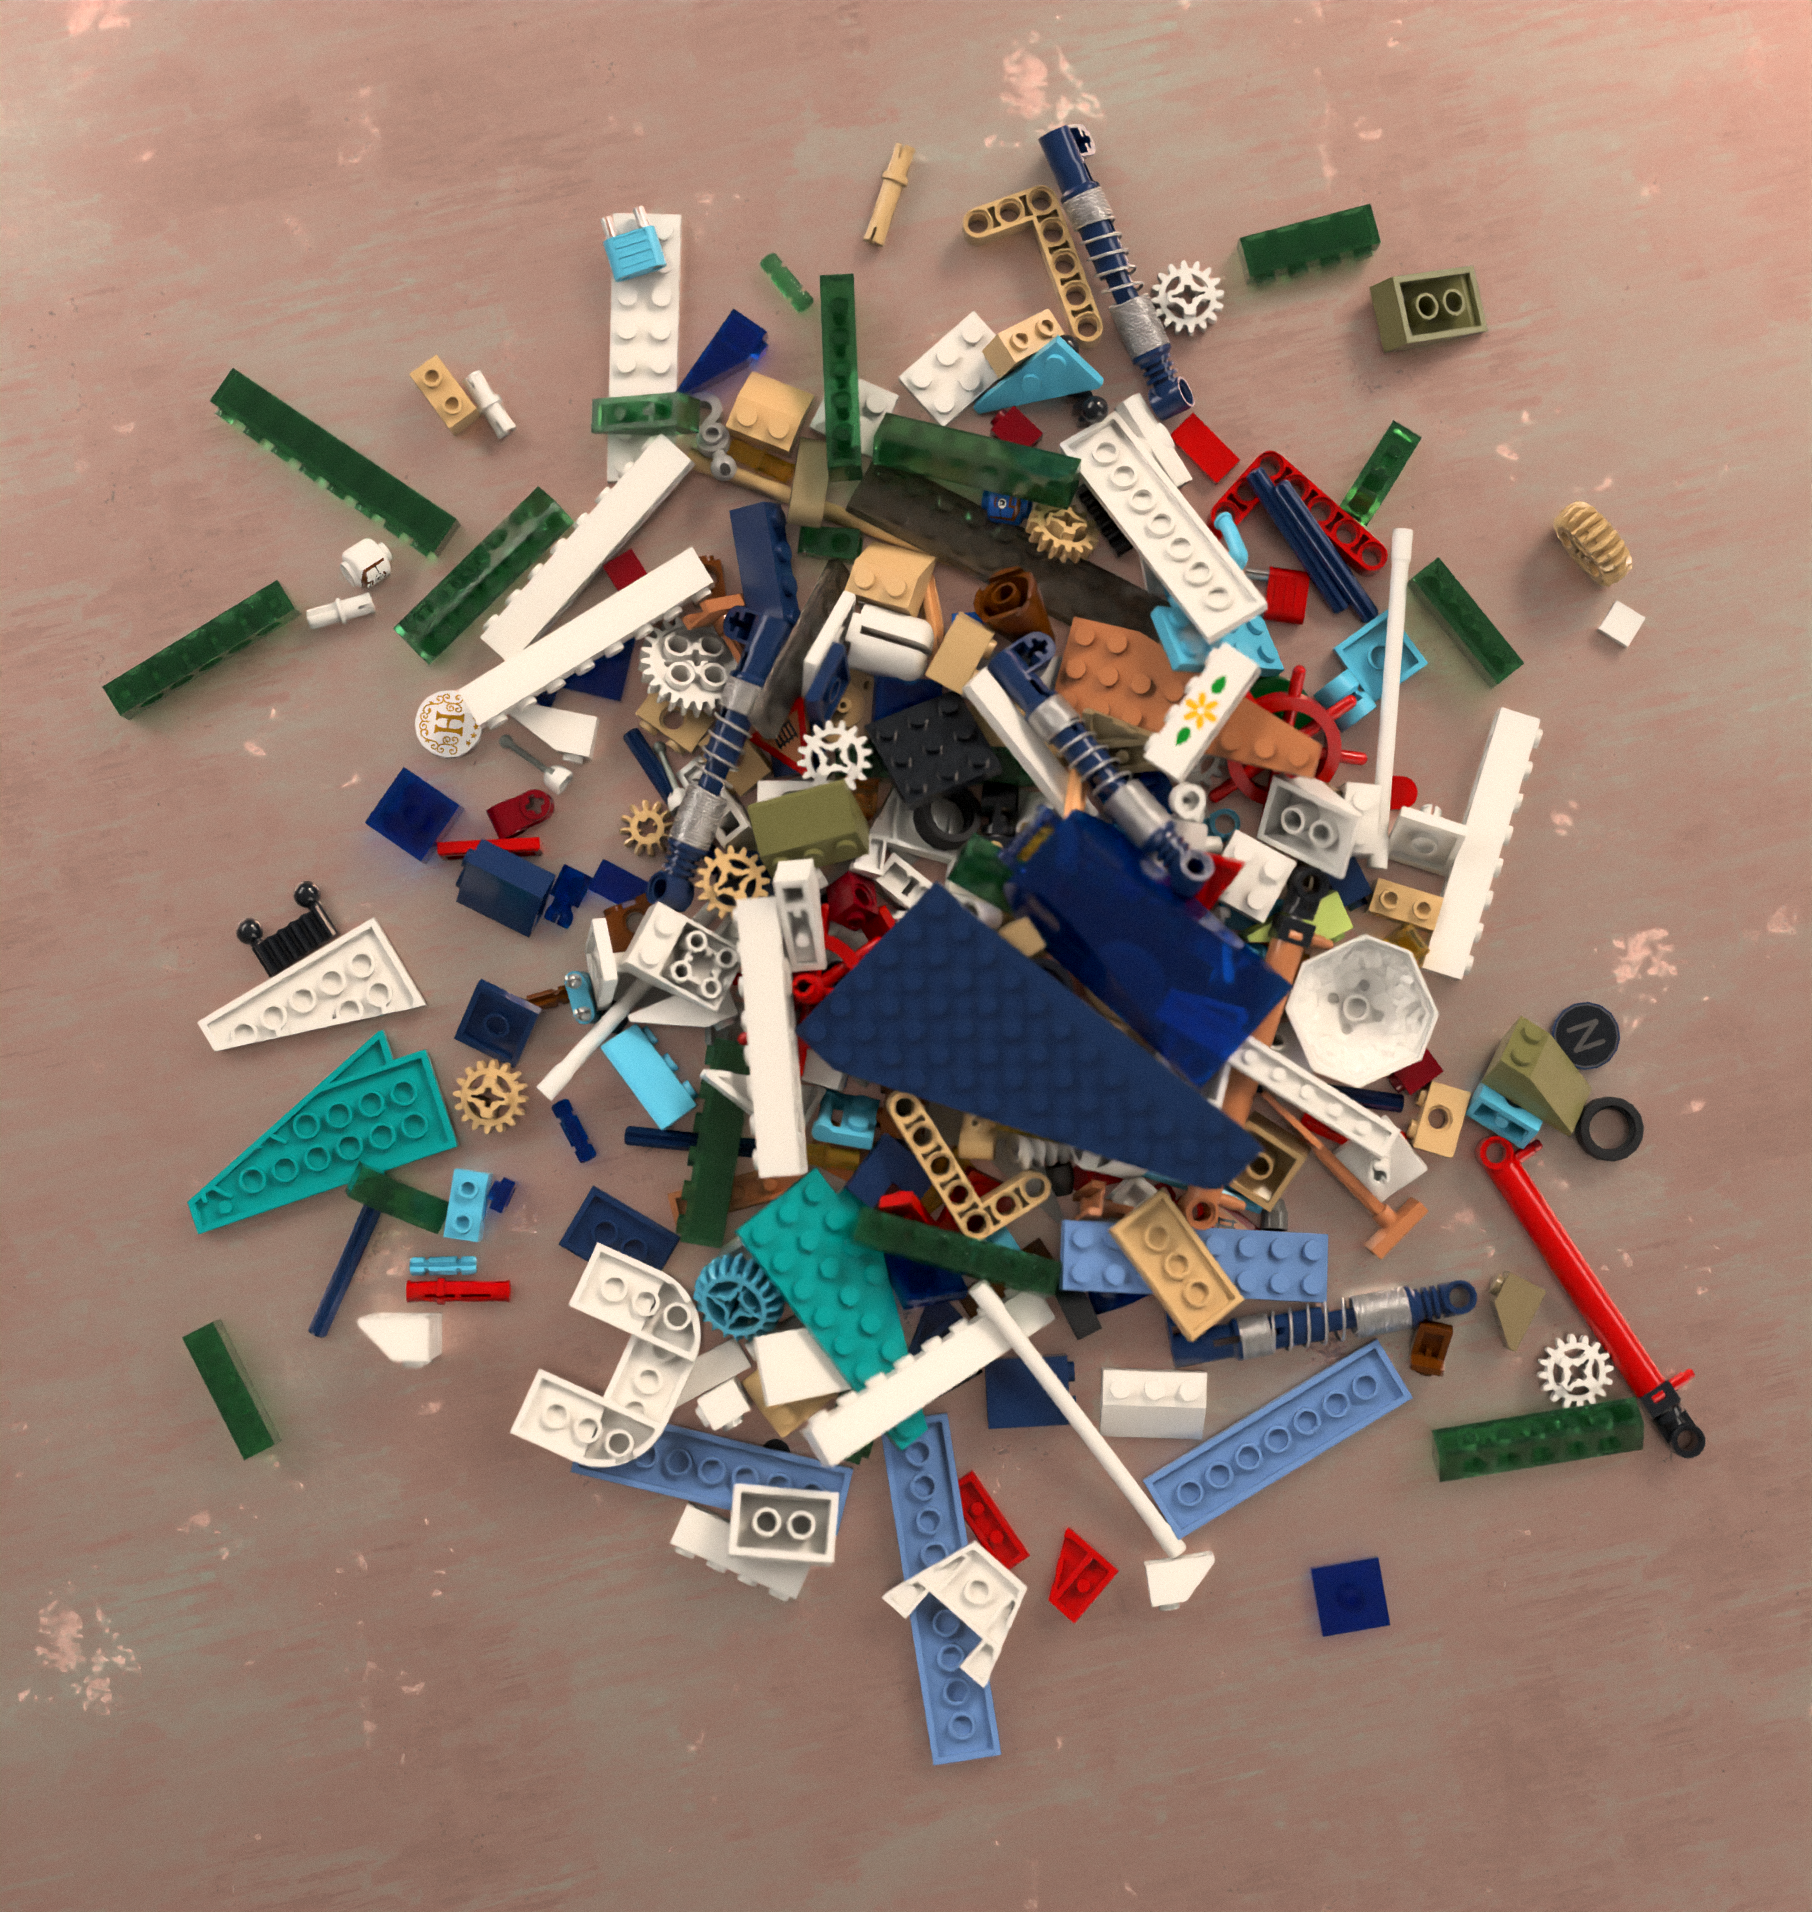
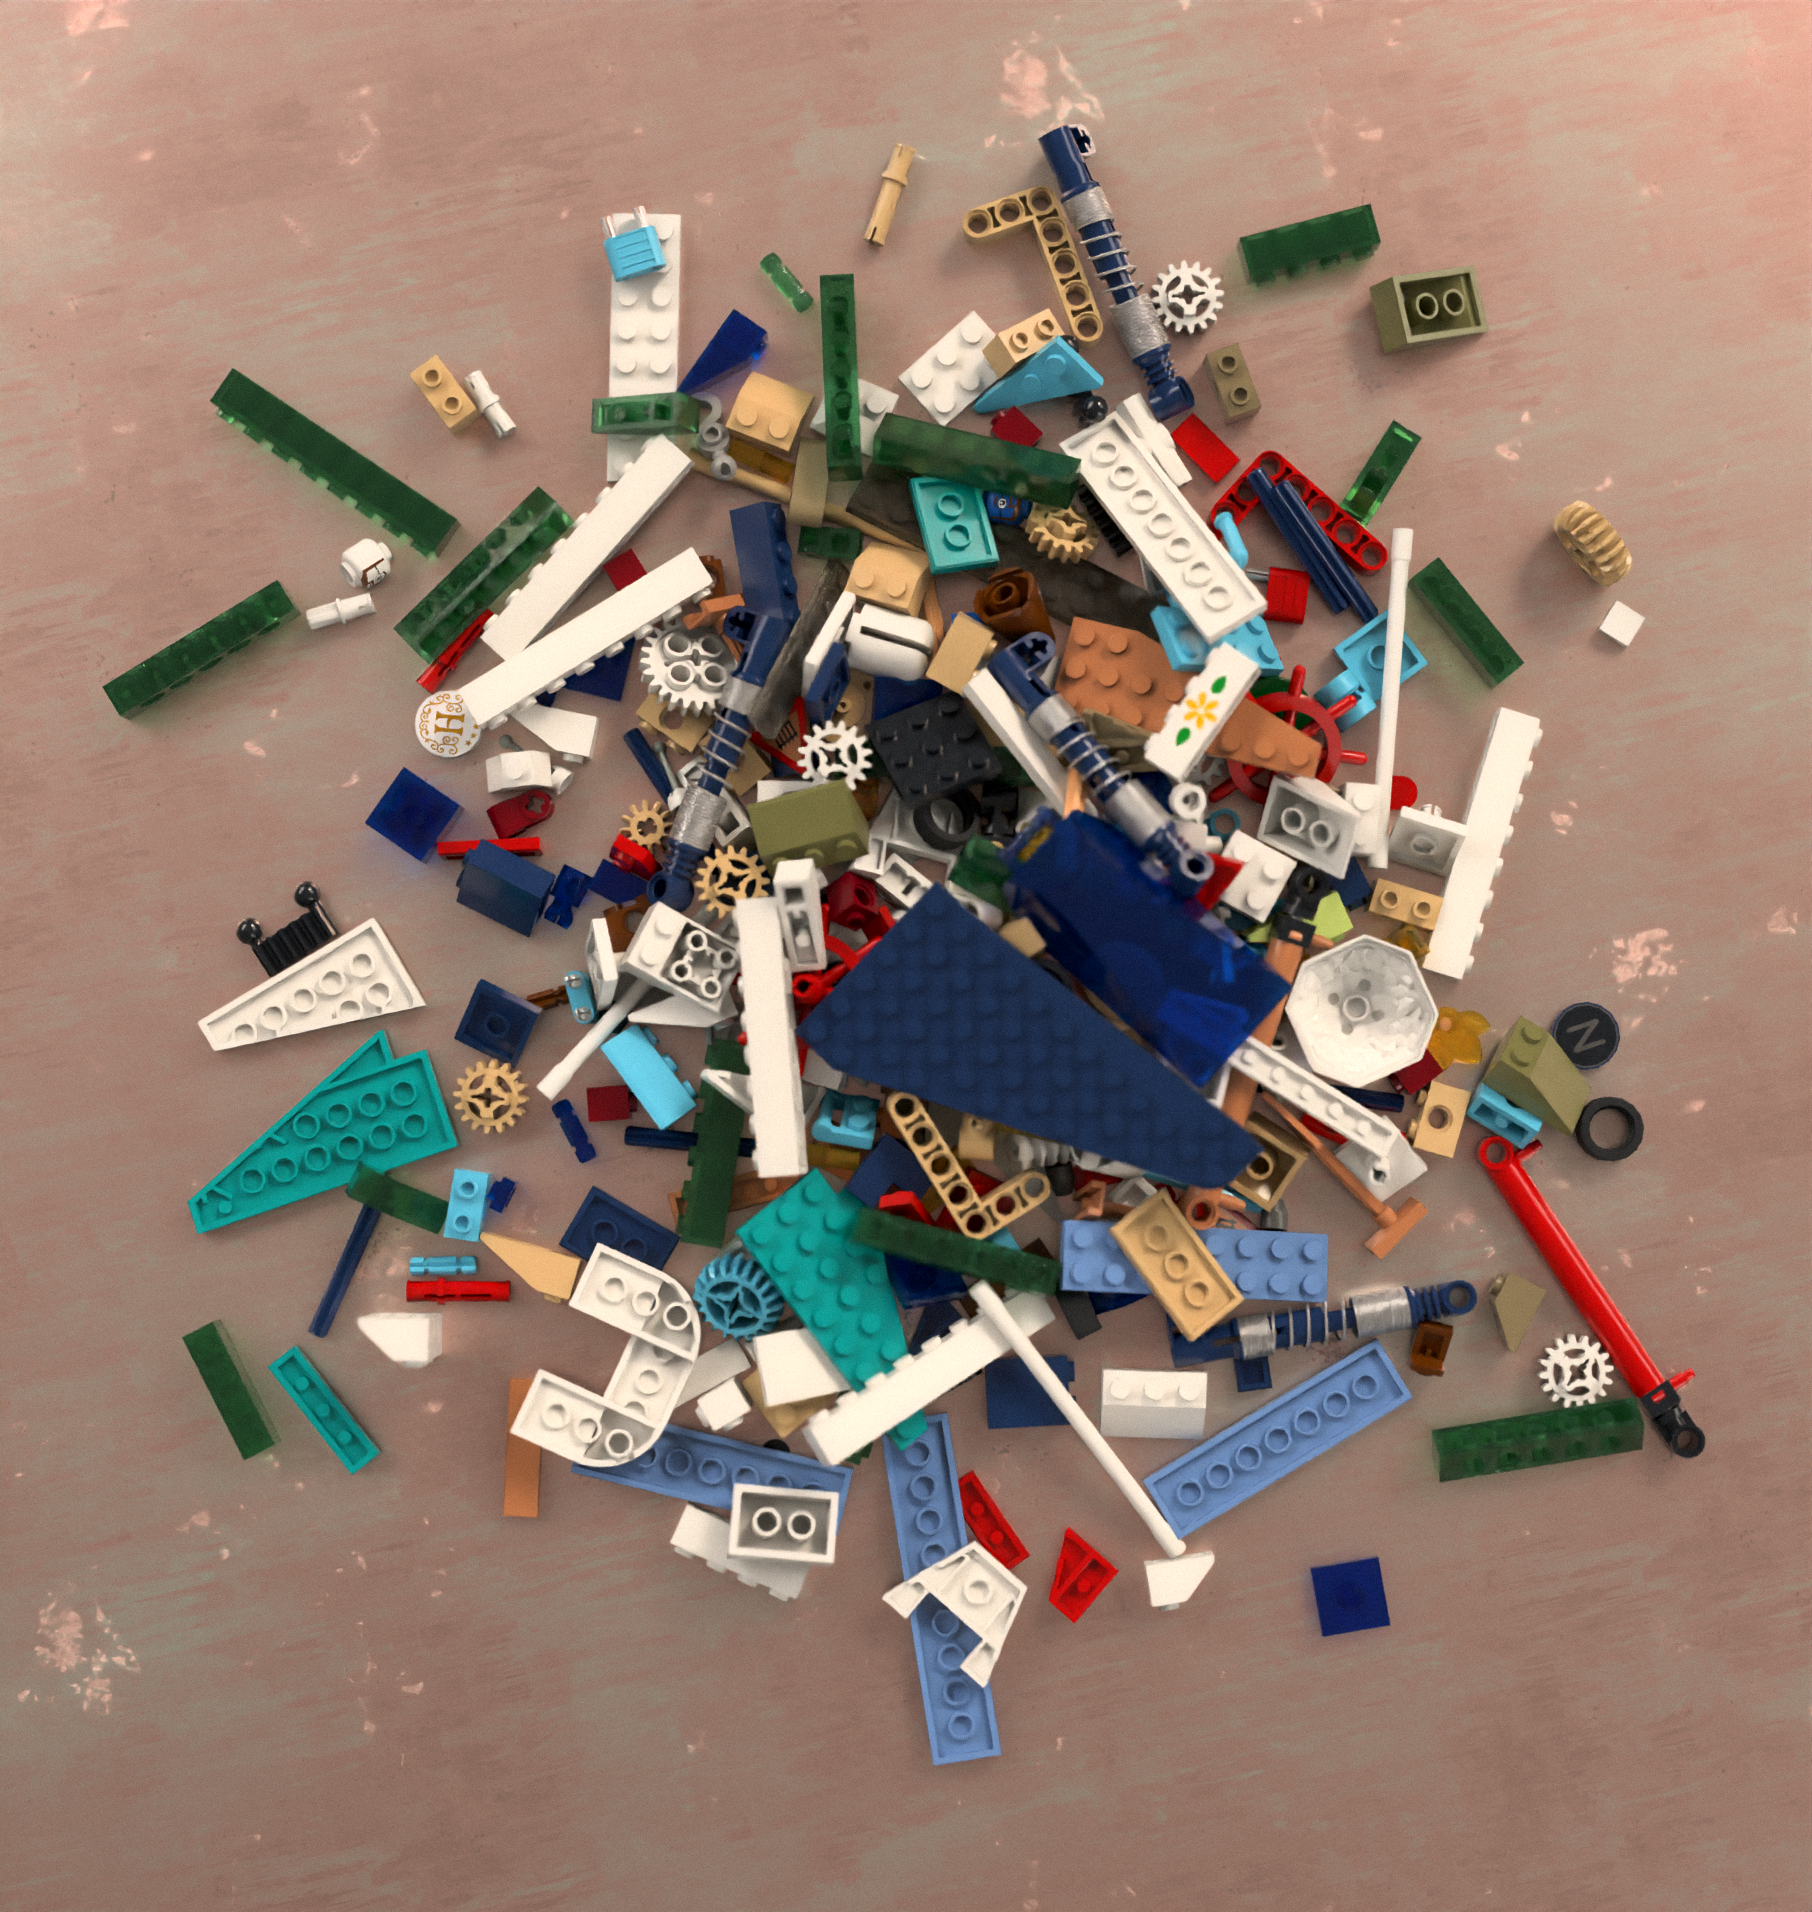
(324, 1409): none -> teal plate
(447, 660): none -> red pin
(518, 771): none -> white slope
(522, 1460): none -> nougat tile
(540, 1267): none -> tan slope
(611, 1103): none -> dark red brick
(631, 857): none -> red wing
(953, 525): none -> teal tile
(1232, 383): none -> dark tan brick
(1252, 1374): none -> dark blue tile
(1460, 1040): none -> clear yellow plate

